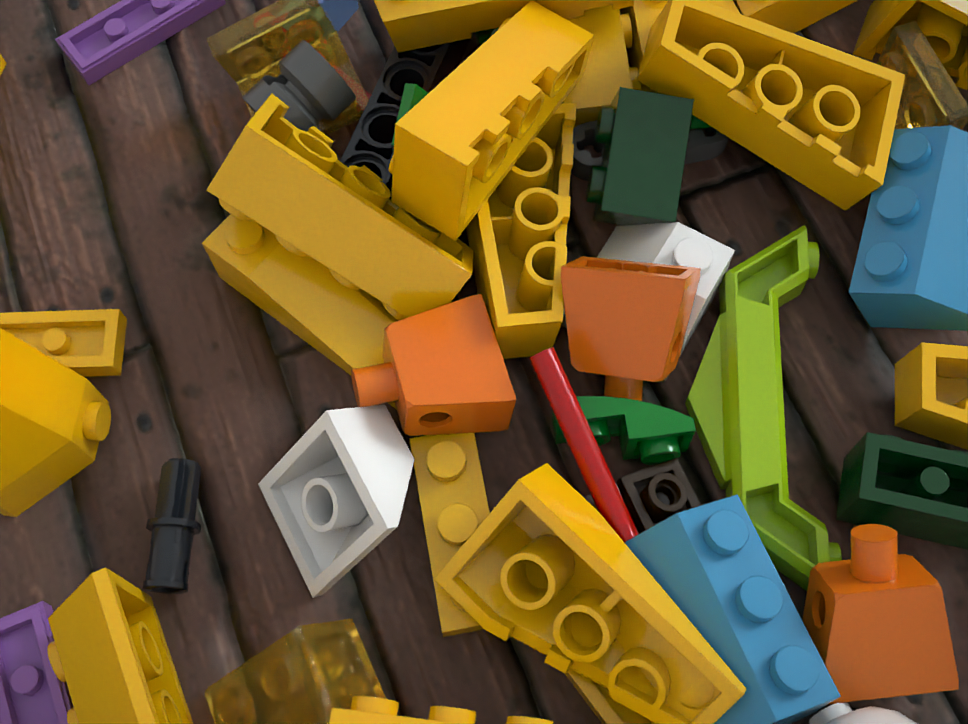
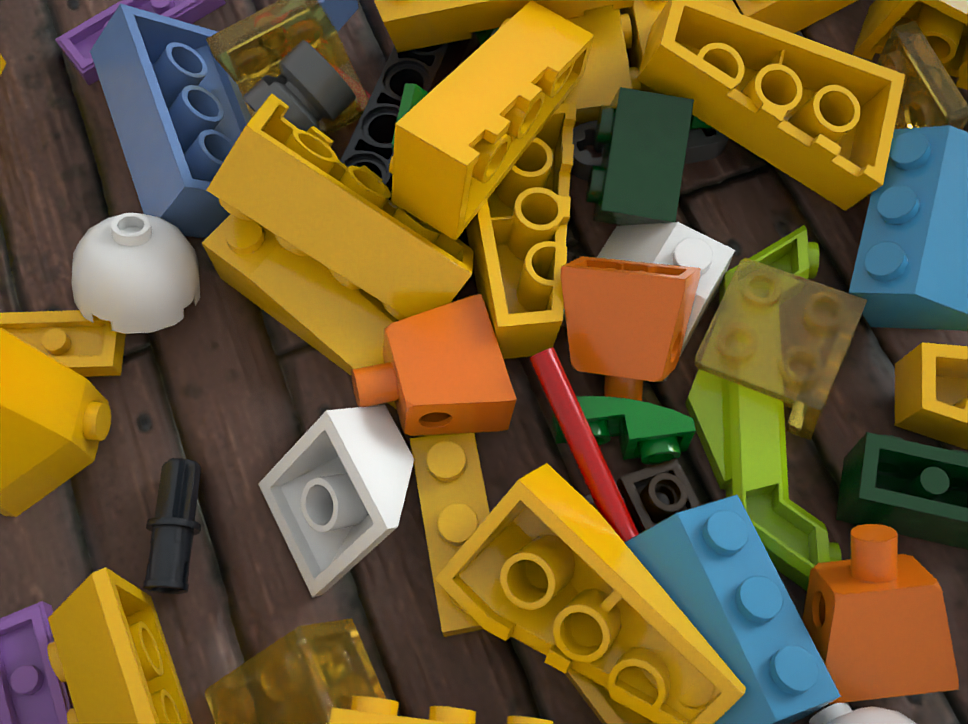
(135, 273): none -> white cylinder
(171, 113): none -> medium blue slope
(781, 339): none -> clear yellow bracket

